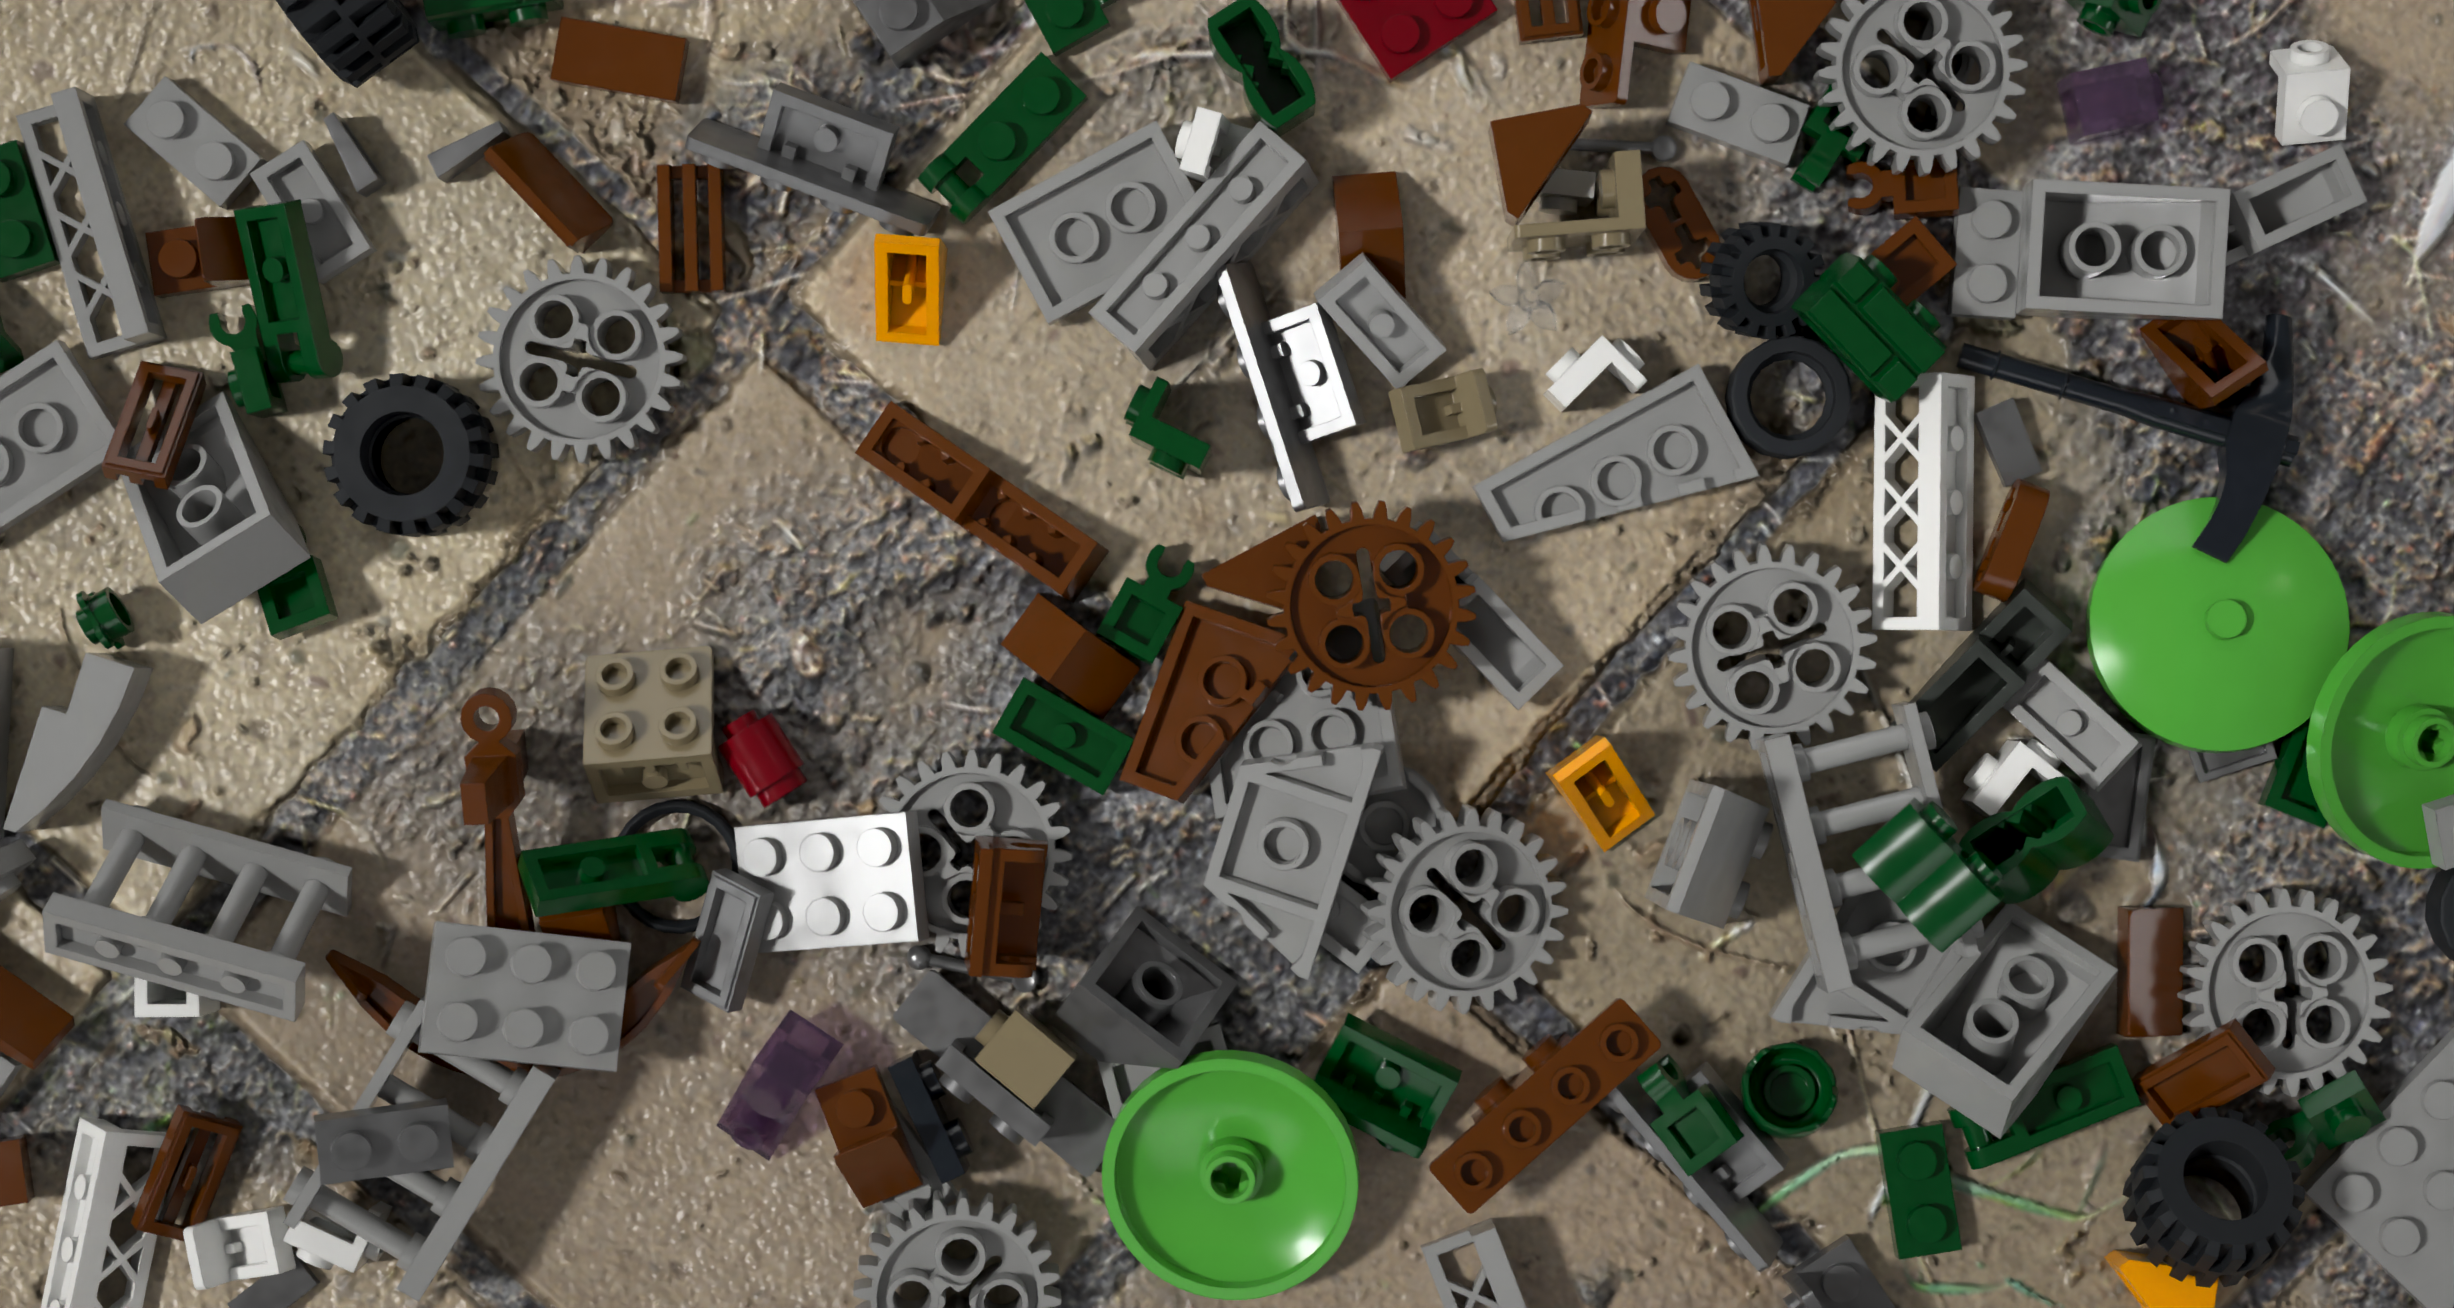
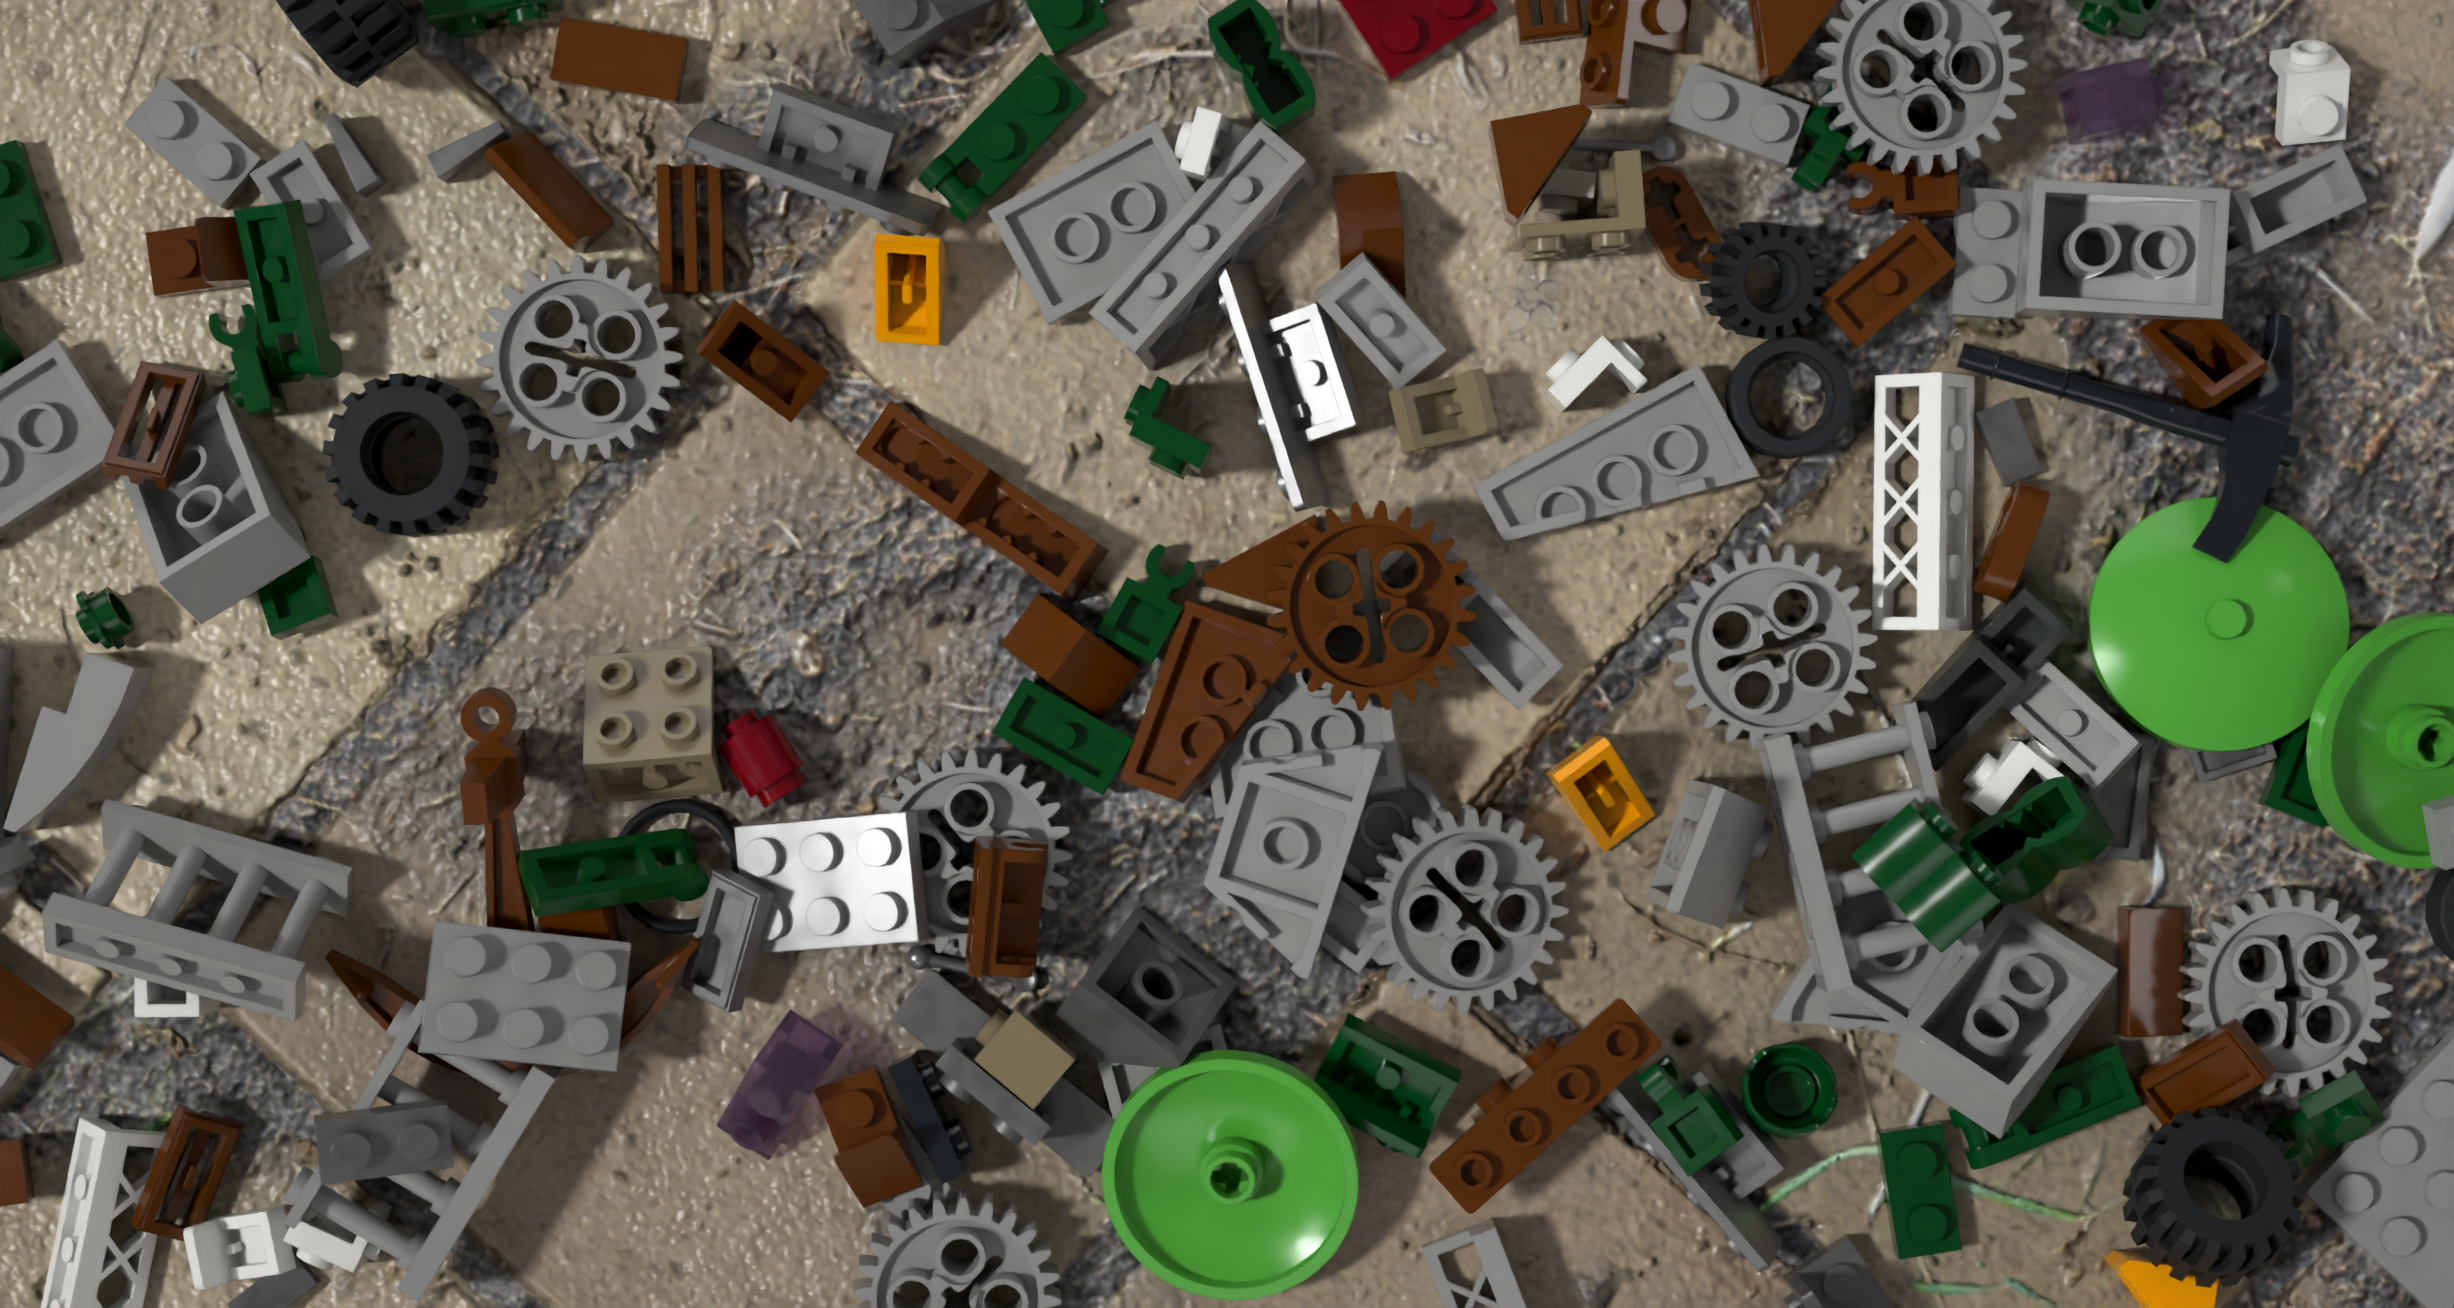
(105, 221): light grey fence -> none
(762, 361): none -> reddish brown slope
(1870, 325): dark green brick -> none

